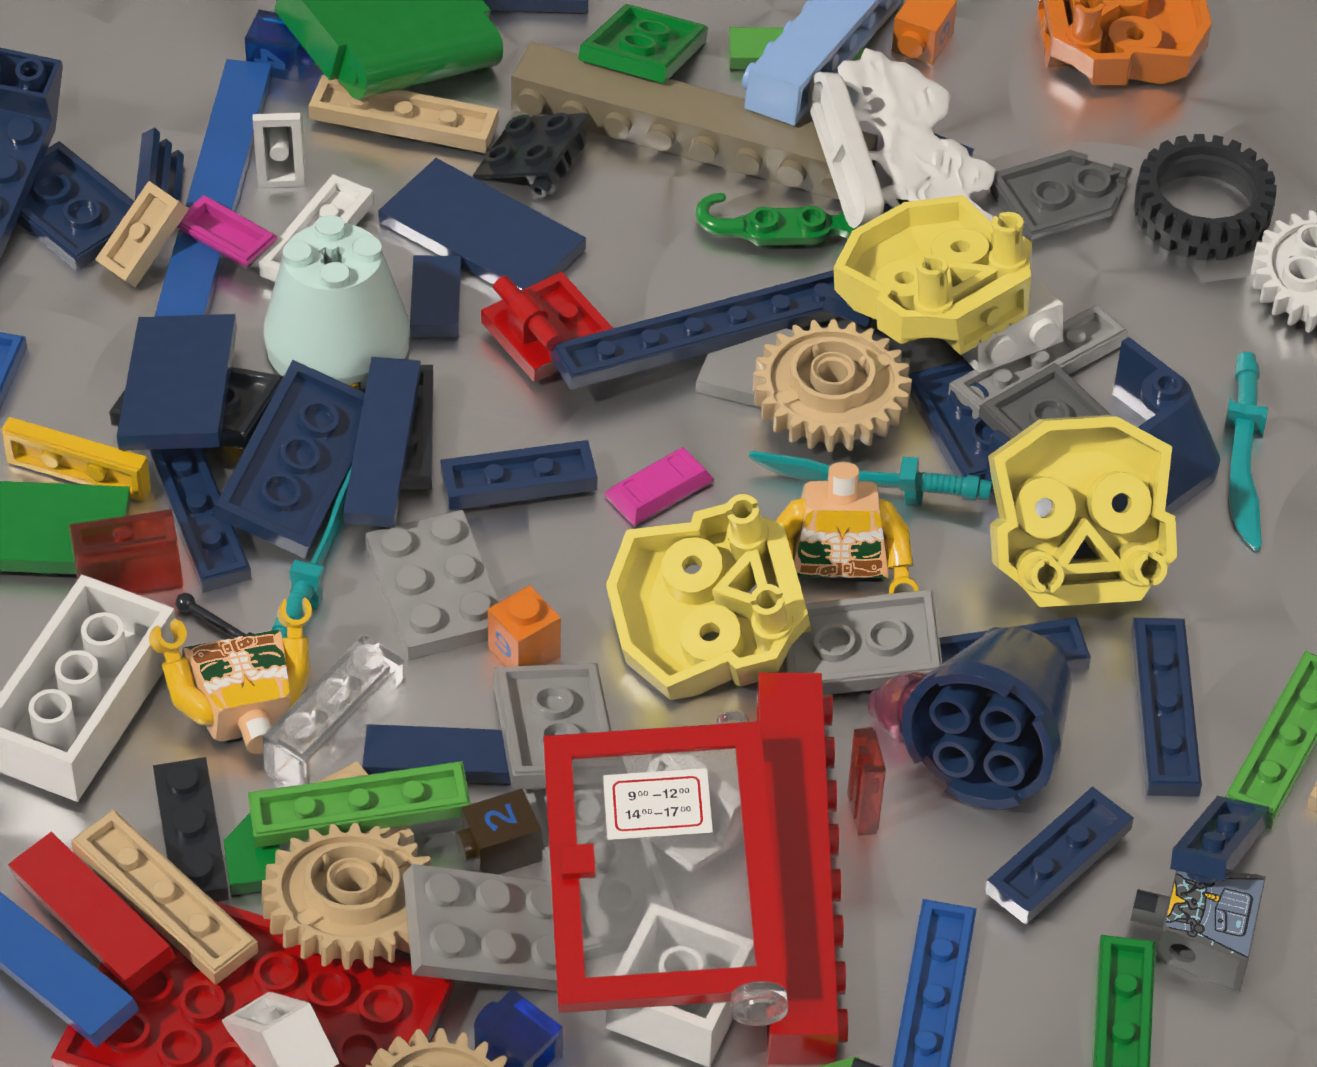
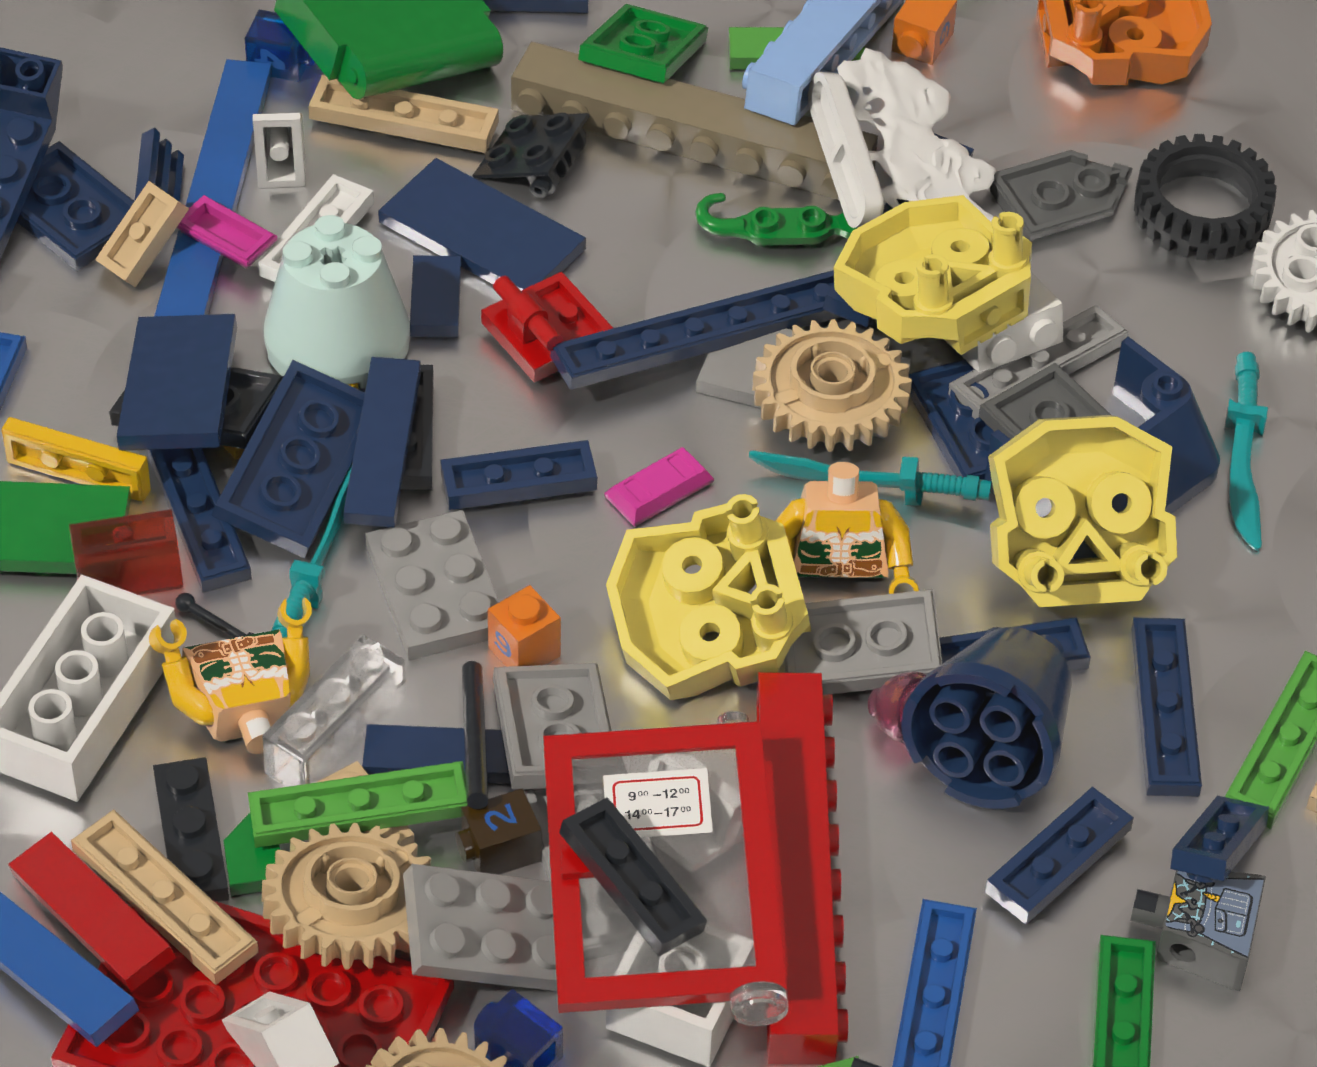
(474, 735): none -> black bar
(633, 876): none -> black plate
(866, 780): clear red tile -> none

